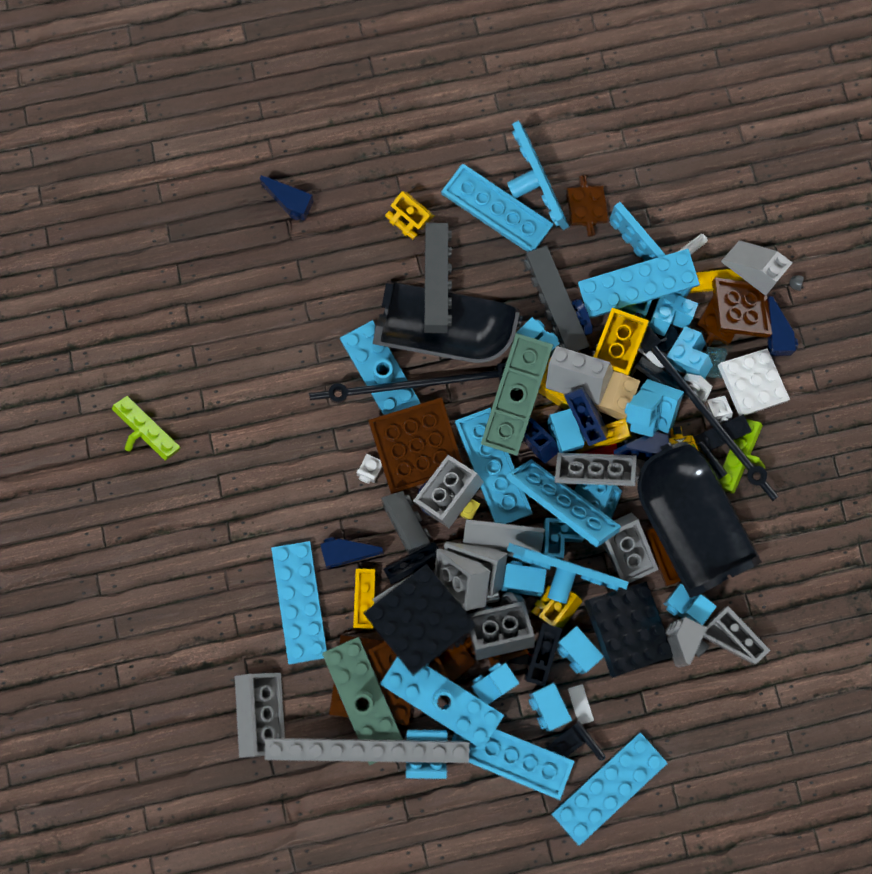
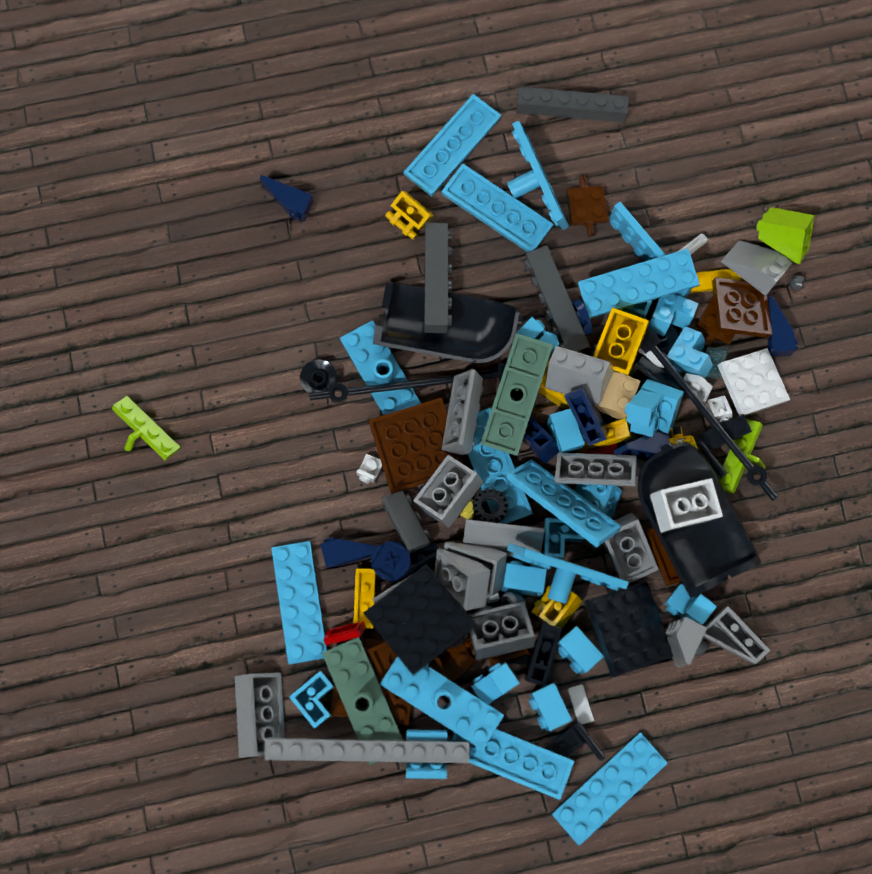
(308, 698): none -> medium azure brick
(316, 369): none -> black dish
(344, 633): none -> red plate
(391, 561): none -> dark blue tile
(452, 145): none -> medium azure plate
(463, 413): none -> light grey slope
(494, 495): none -> black tyre
(572, 104): none -> dark grey brick
(686, 505): none -> white brick
(787, 232): none -> lime slope

